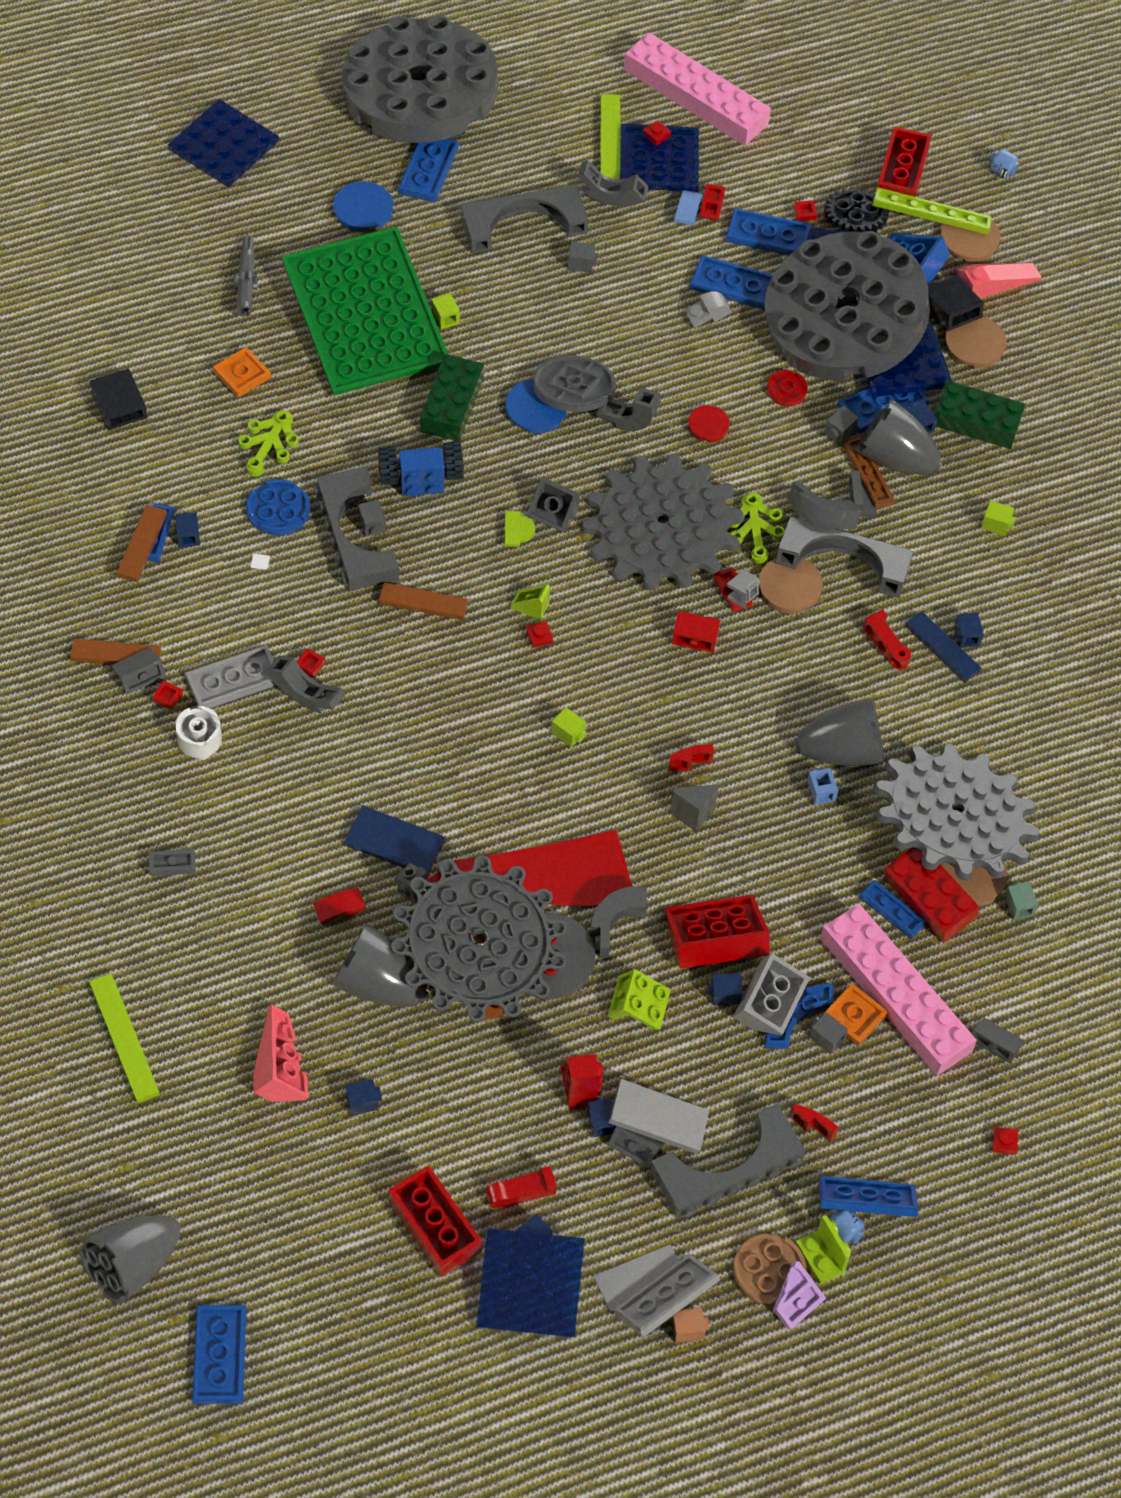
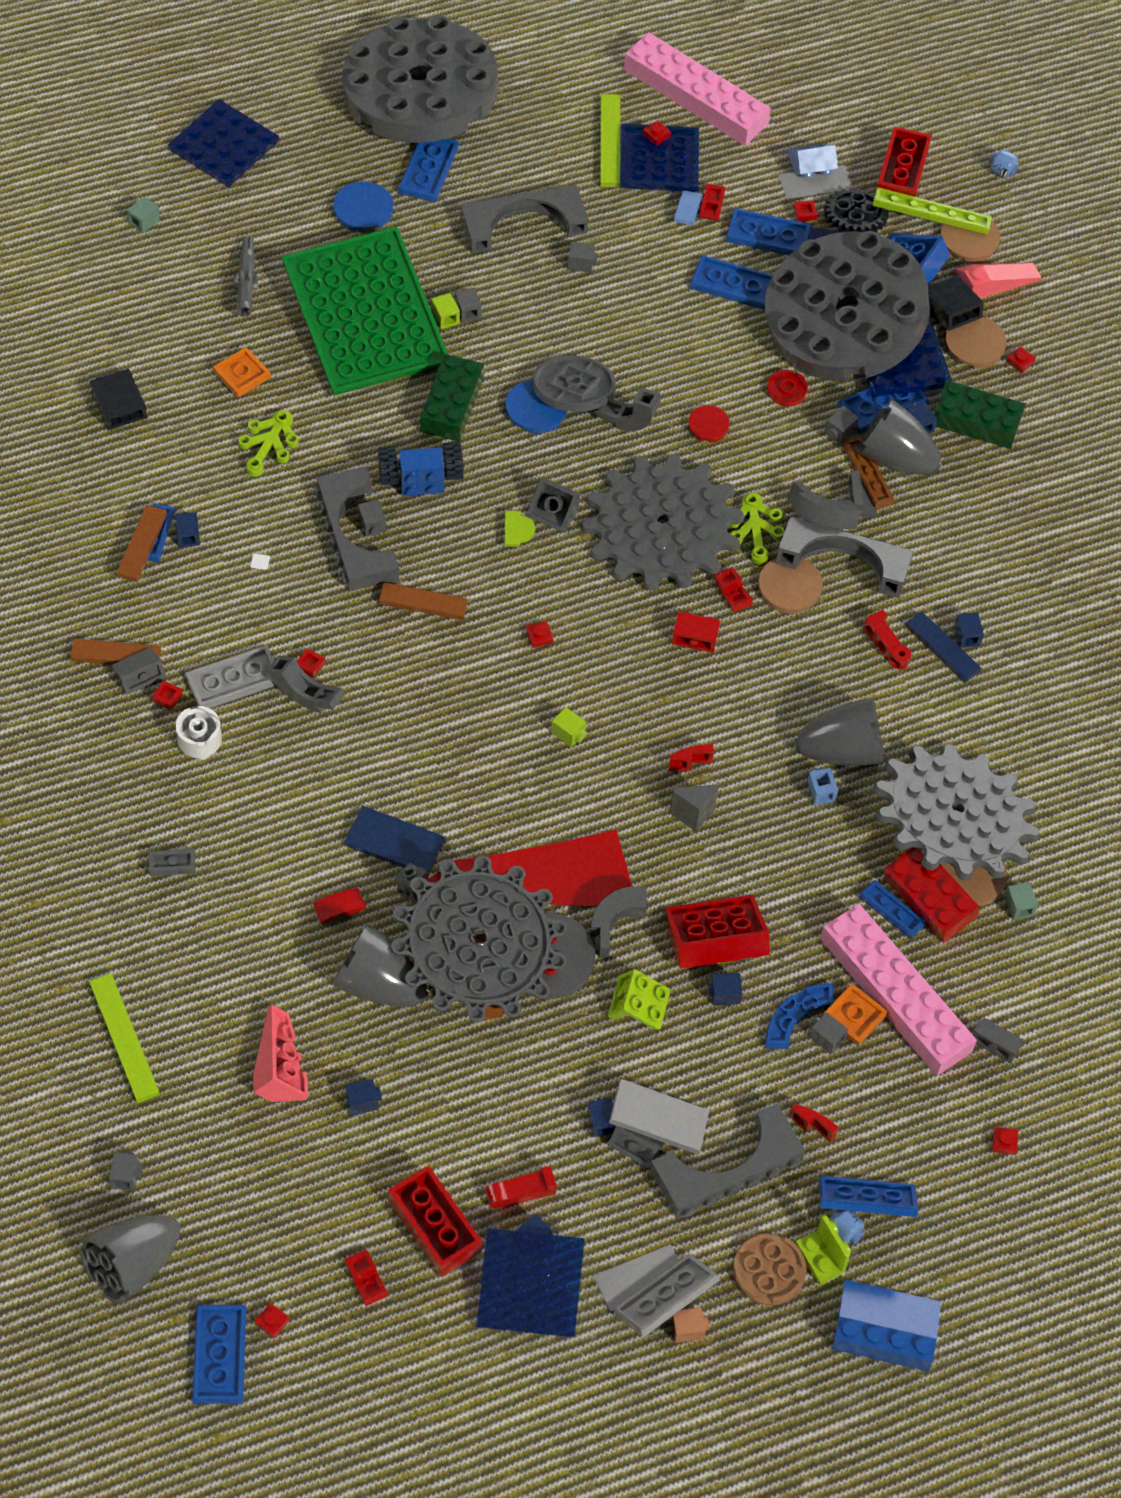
(125, 1171): none -> dark grey brick
(143, 214): none -> sand green brick
(272, 1320): none -> red plate
(278, 507): blue tile -> none
(366, 1277): none -> red slope
(468, 304): none -> dark grey brick
(532, 601): lime slope -> none
(582, 1079): red wedge -> none
(612, 191): dark grey arch -> none
(710, 307): light grey brick -> none
(745, 588): light grey window -> none
(771, 996): light grey slope -> none
(797, 1296): lavender wing -> none
(798, 186): none -> light grey sticker
(813, 158): none -> slope
(887, 1325): none -> blue slope
(998, 518): lime brick -> none
(1021, 359): none -> red plate

